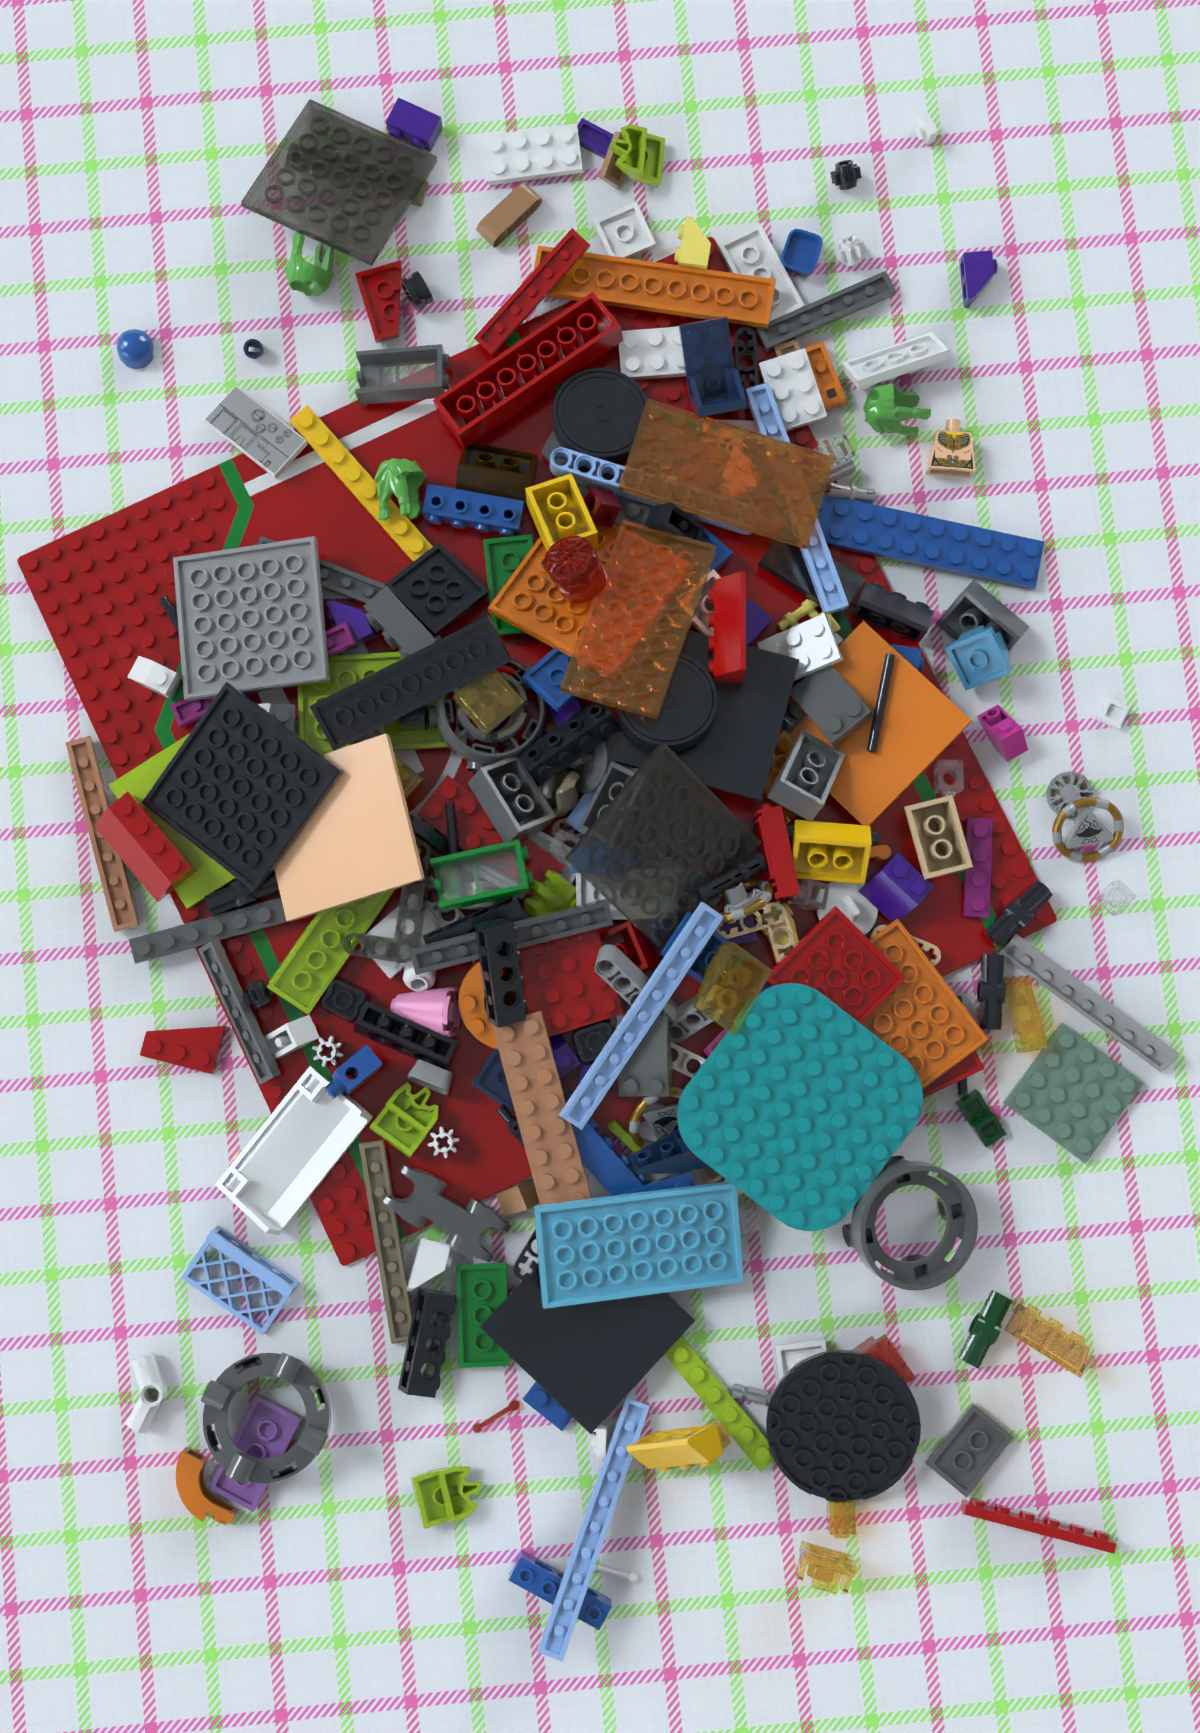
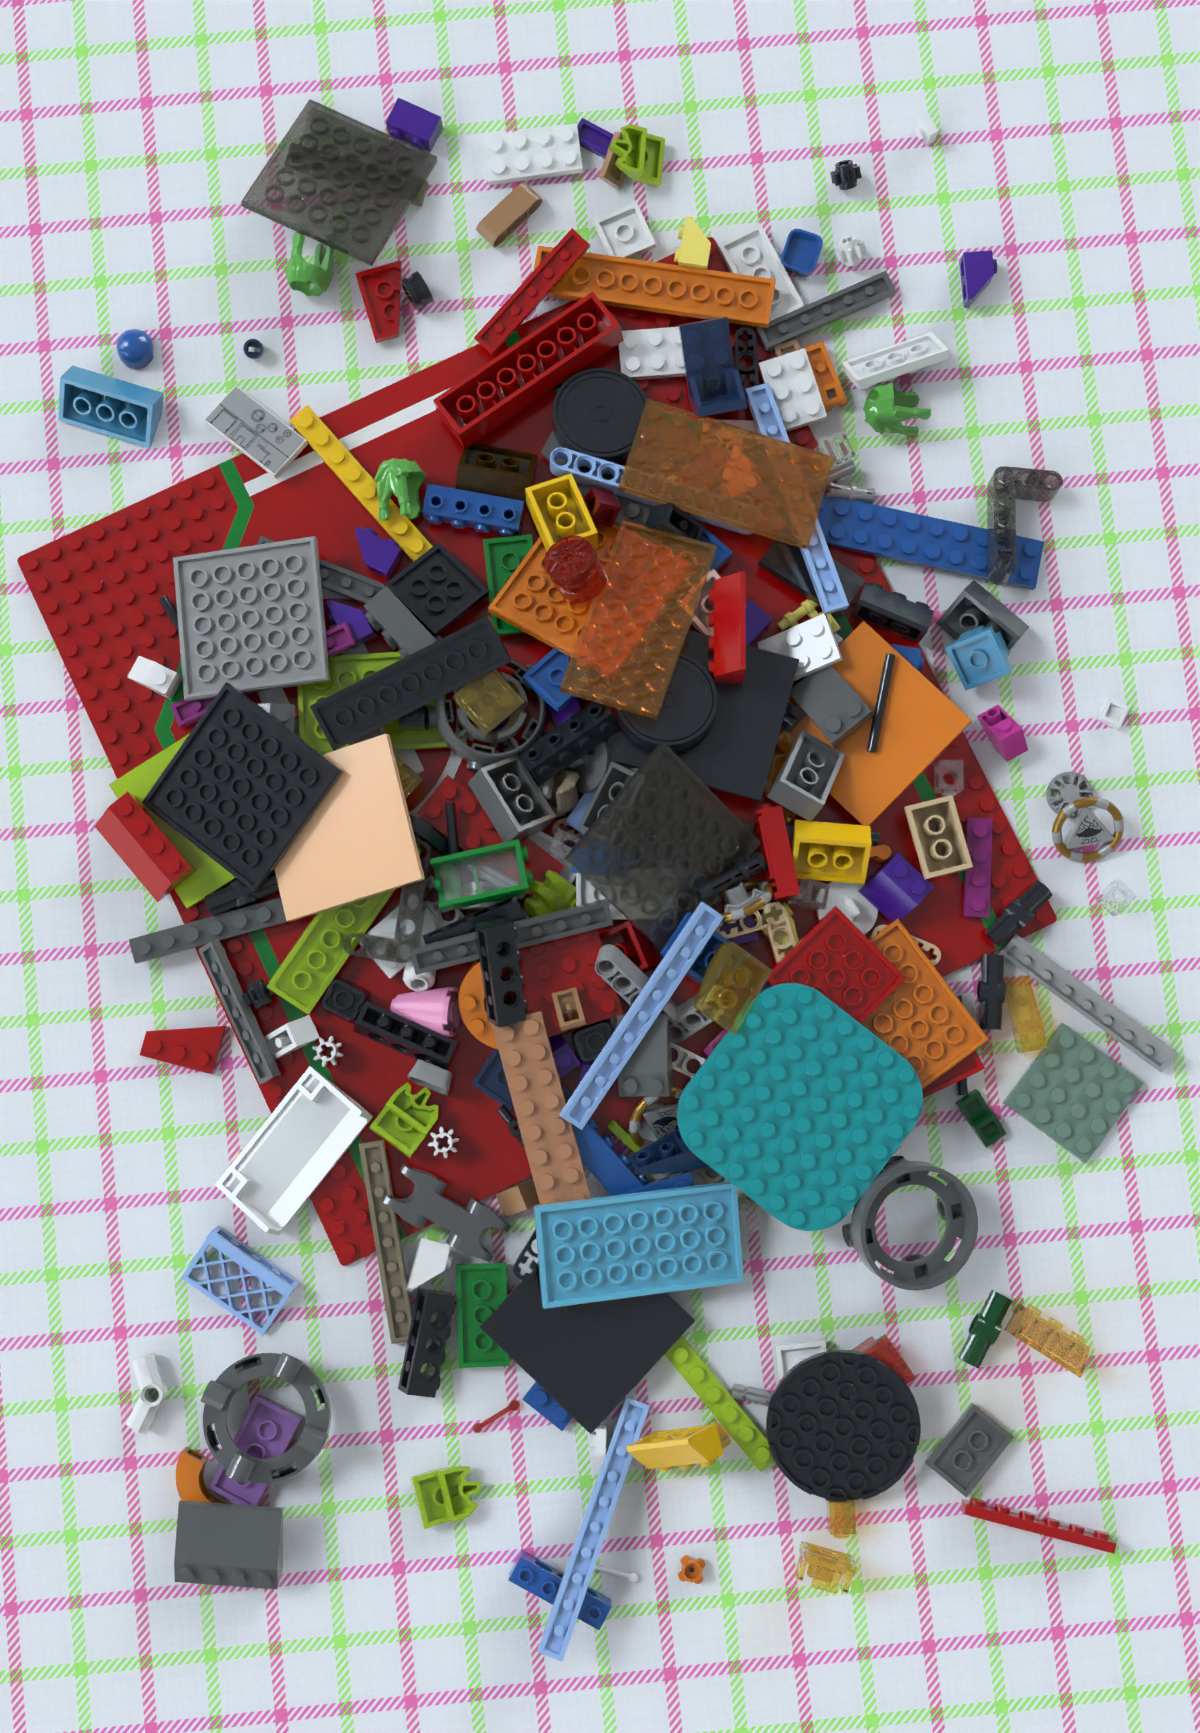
(94, 804): nougat plate -> none
(109, 406): none -> dark azure slope
(229, 1545): none -> dark grey slope
(360, 1066): blue torso -> none
(377, 553): none -> dark purple slope
(402, 374): dark grey door -> none
(568, 1009): none -> medium nougat slope
(696, 1575): none -> orange plate
(951, 452): torso -> none
(1006, 514): none -> clear smoke beam

